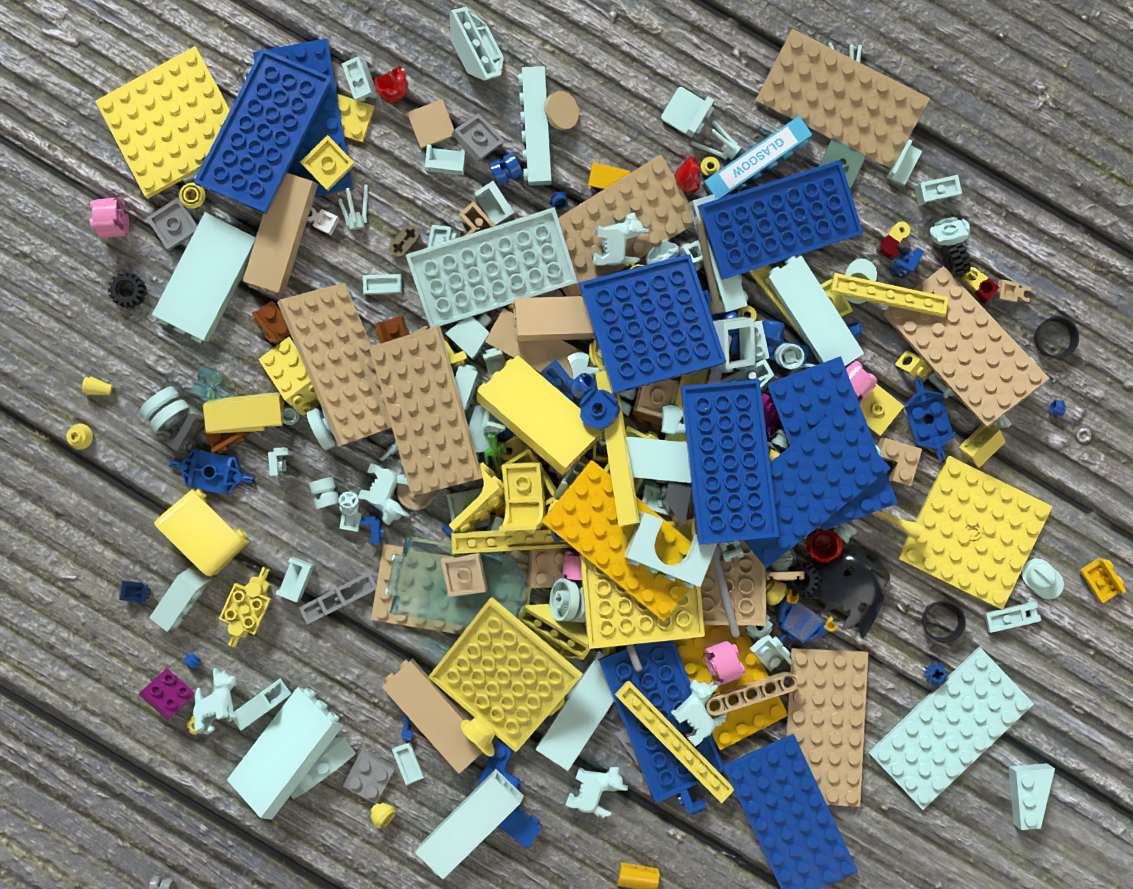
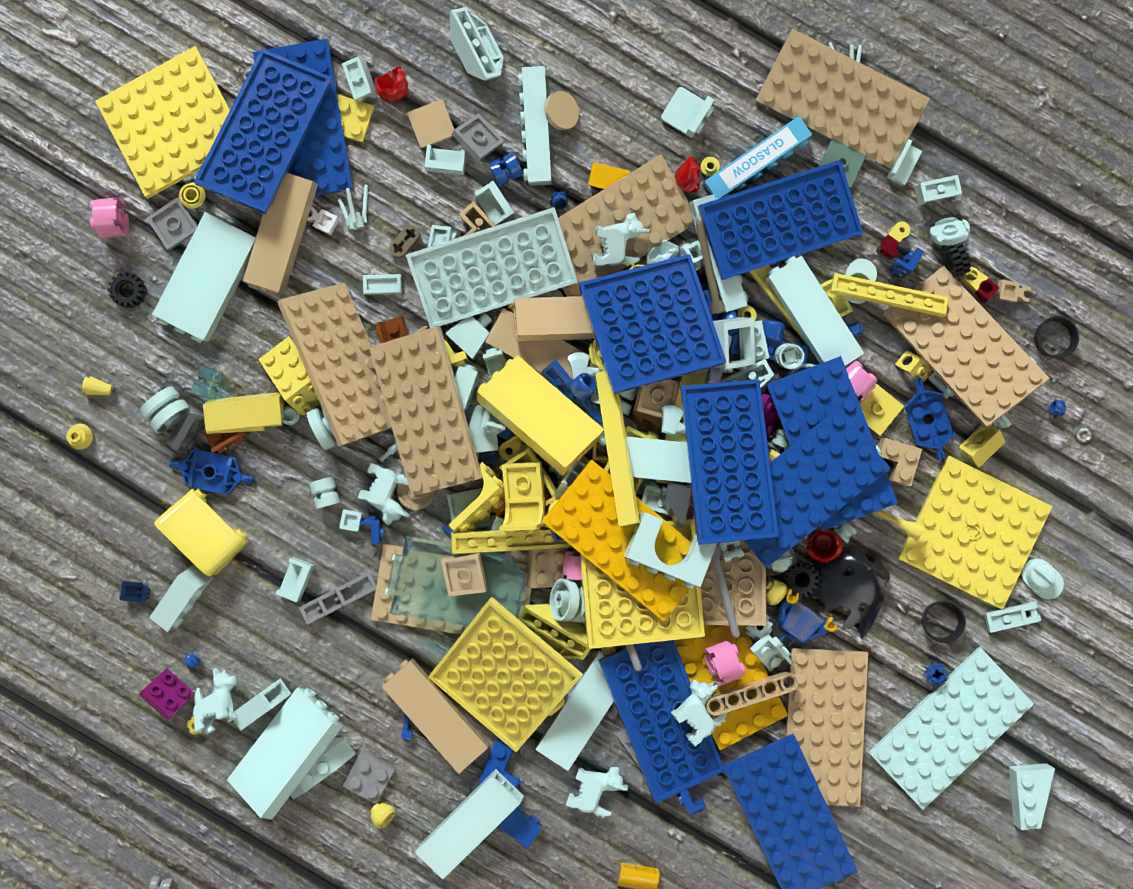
(246, 607): light yellow piece -> none
(272, 321): dark orange bracket -> none
(276, 463): light aqua bracket -> none
(327, 163): light yellow plate -> none
(351, 499): light aqua wheel -> none
(408, 763): light aqua tile -> none
(480, 733): light yellow piece -> none
(494, 451): bright green piece -> none
(588, 409): blue plate -> none
(674, 741): light yellow plate -> none
(730, 146): light aqua plant -> none
(785, 575): tan tile -> none
(1103, 579): yellow bracket -> none

